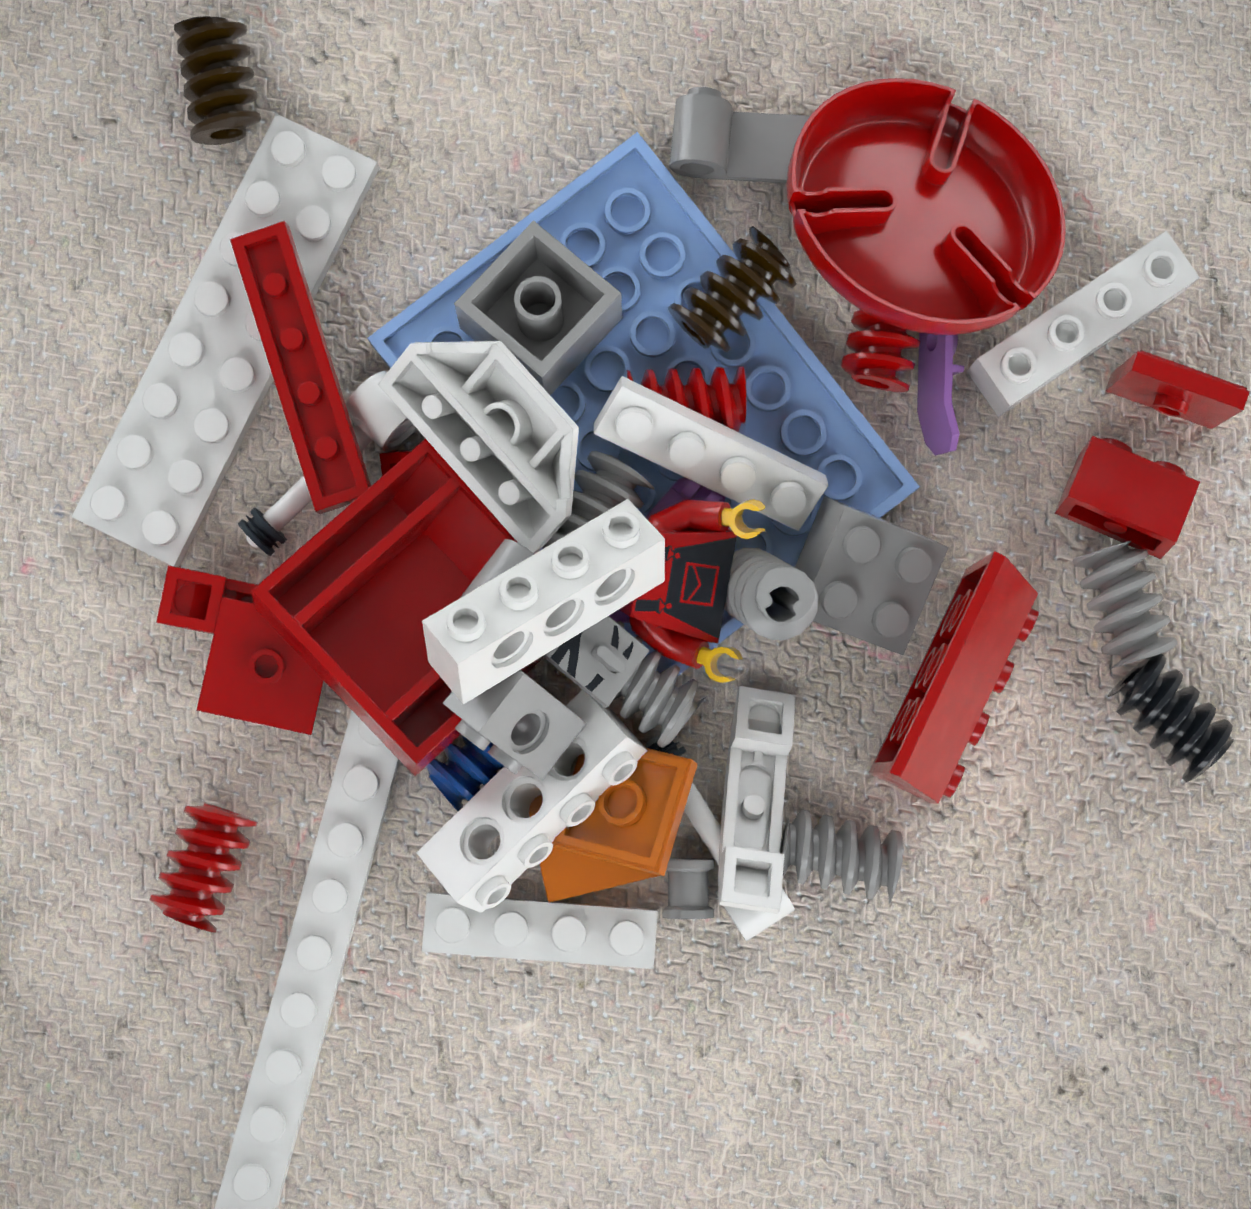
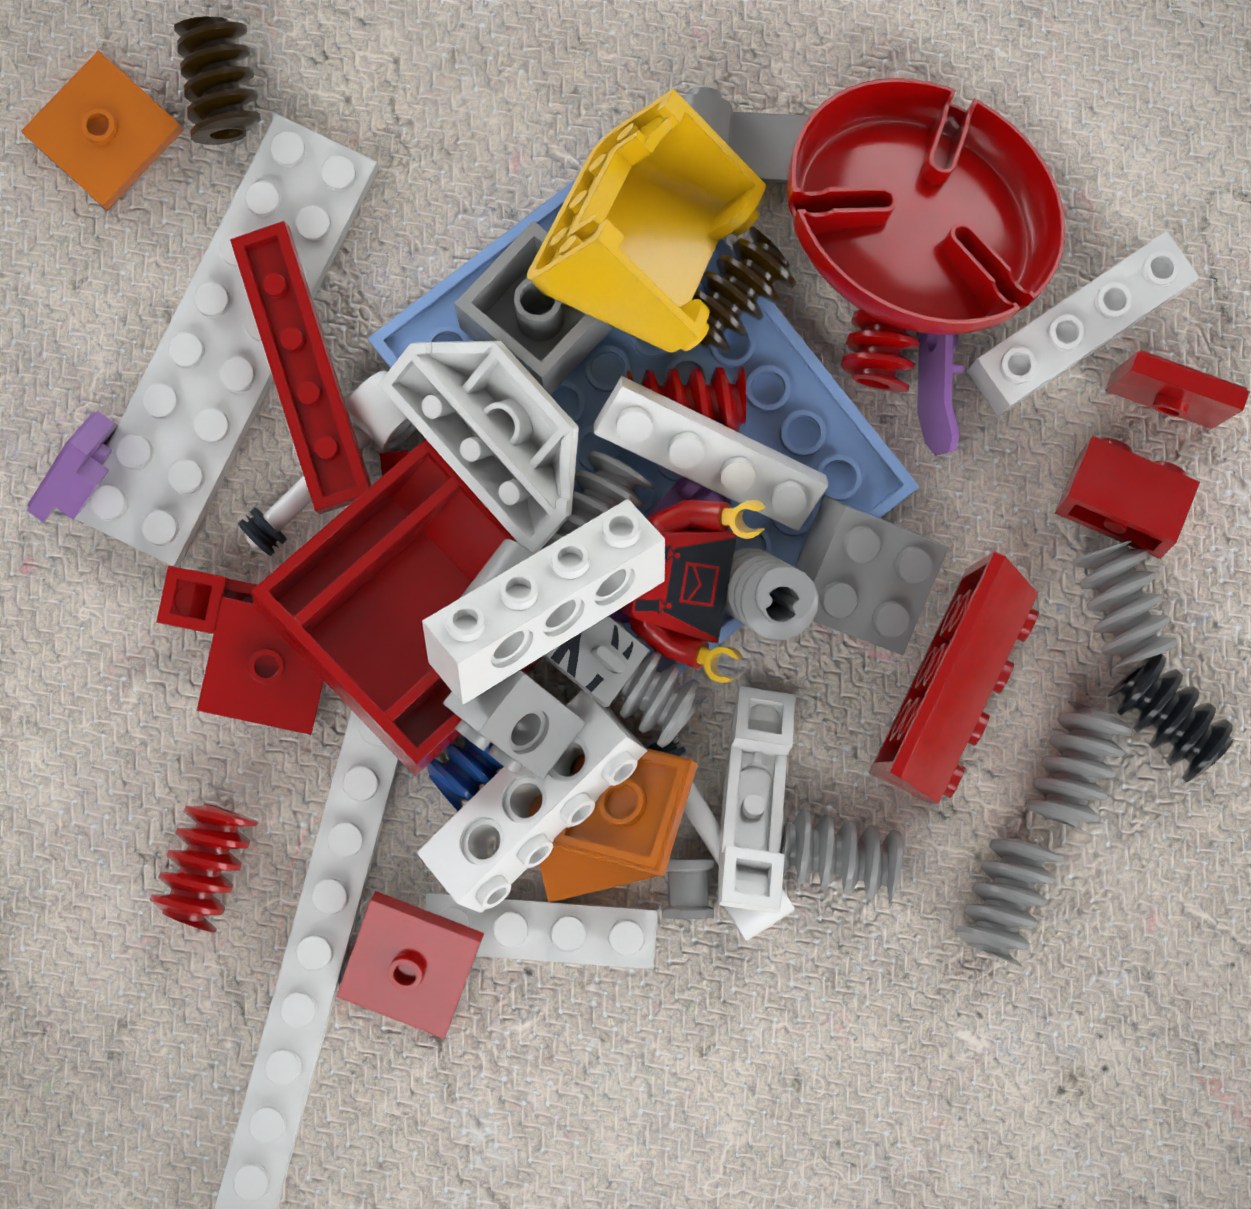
(76, 470): none -> medium lavender plate
(102, 130): none -> orange plate
(409, 964): none -> plate
(648, 224): none -> yellow windscreen
(1008, 897): none -> light grey piece
(1078, 766): none -> light grey piece

